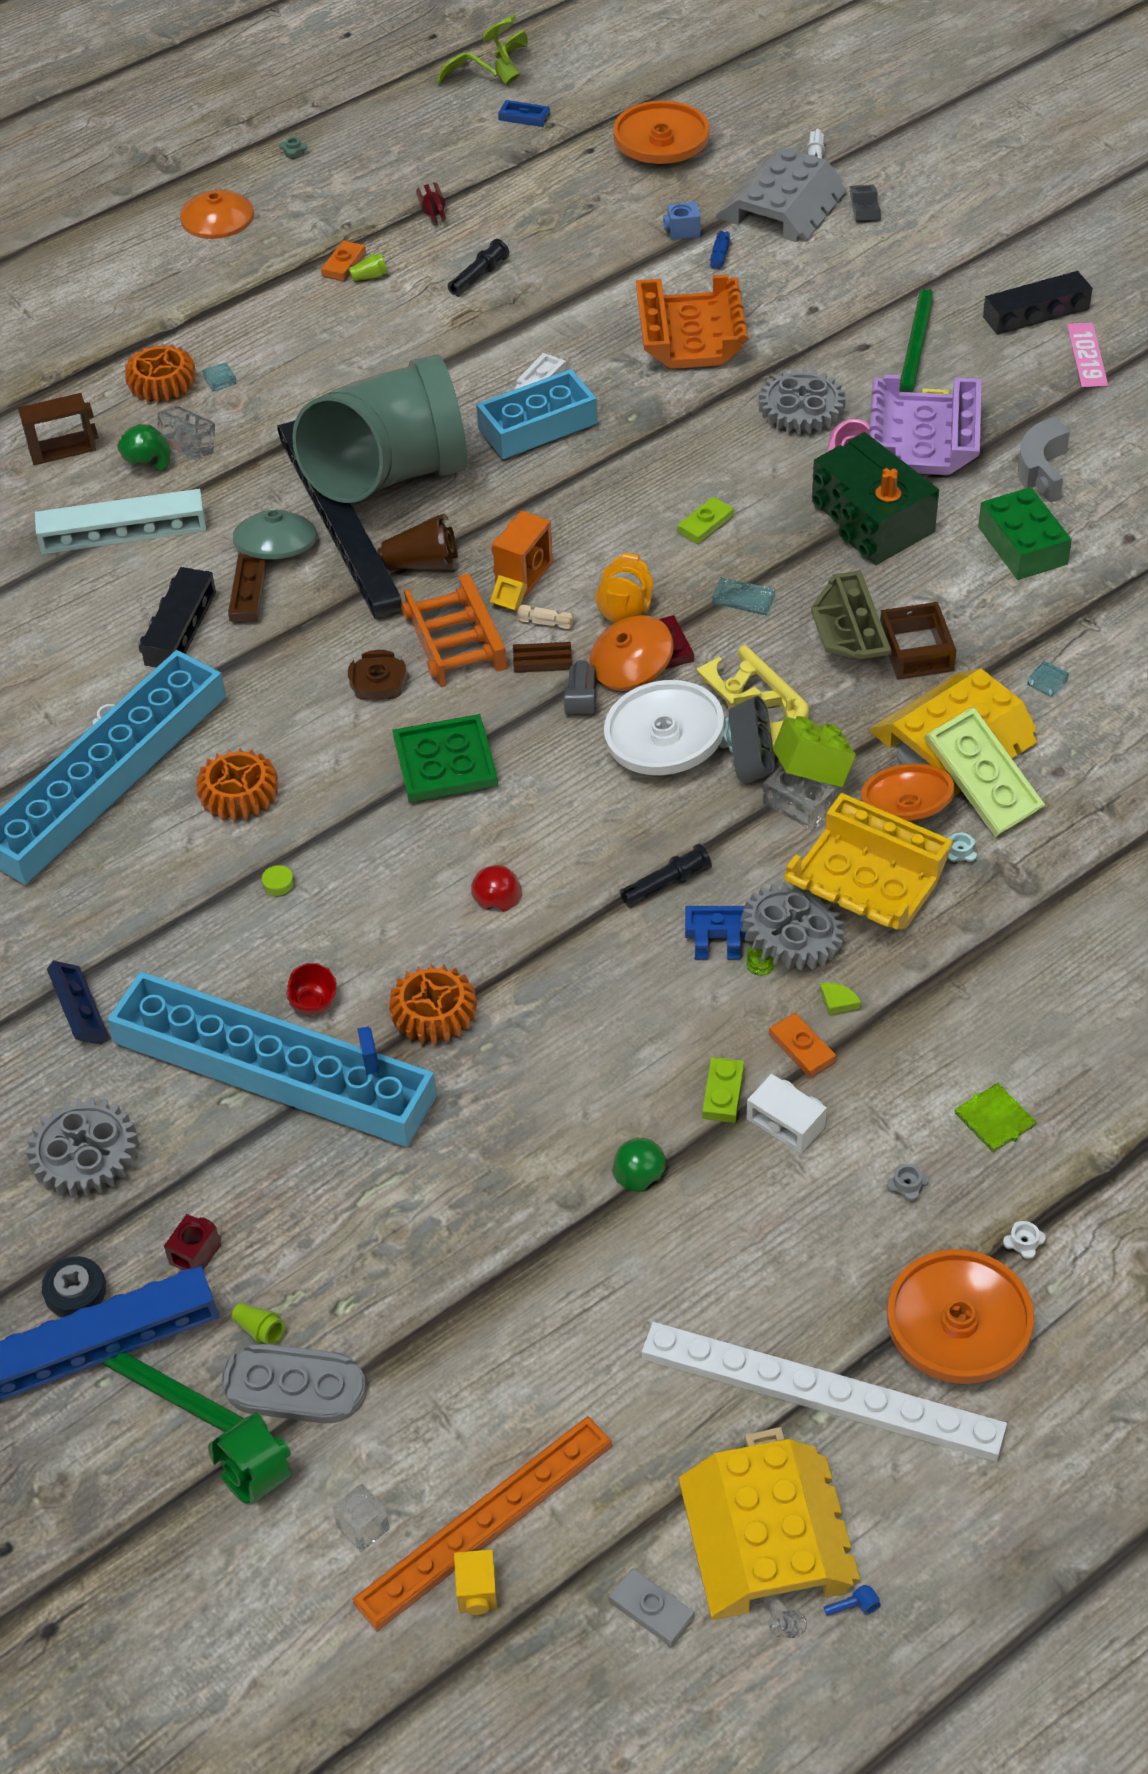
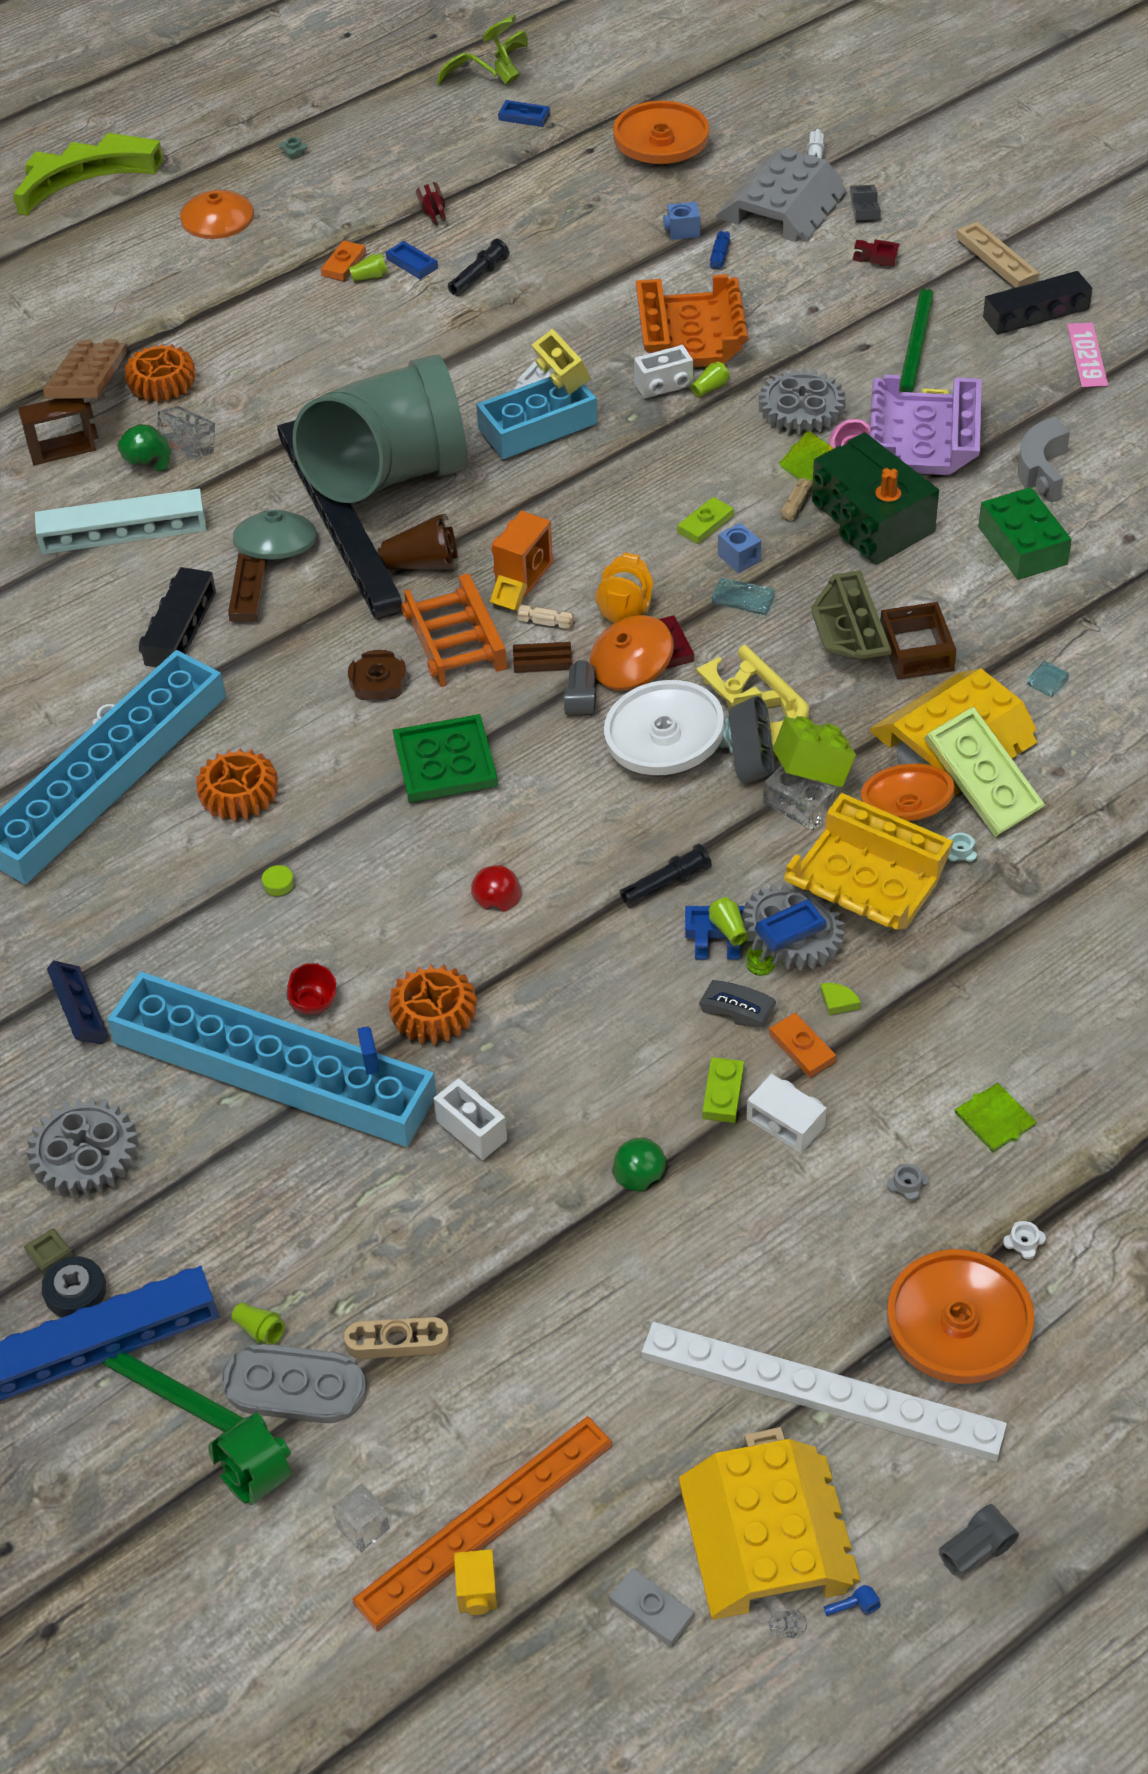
(47, 1250): none -> olive tile
(81, 161): none -> lime arch
(86, 370): none -> medium nougat plate
(187, 1255): dark red brick -> none
(219, 377): clear light blue tile -> none
(386, 1327): none -> tan beam
(411, 260): none -> blue tile
(470, 1119): none -> white brick
(561, 362): none -> light yellow brick
(663, 371): none -> white brick
(711, 379): none -> lime cone
(727, 918): none -> lime cone
(739, 547): none -> medium blue brick
(742, 1003): none -> dark grey slope
(790, 925): none -> blue tile
(796, 499): none -> tan axle
(801, 457): none -> clear neon green piece
(880, 252): none -> dark red plate
(986, 1535): none -> dark grey piece
(997, 255): none -> tan plate

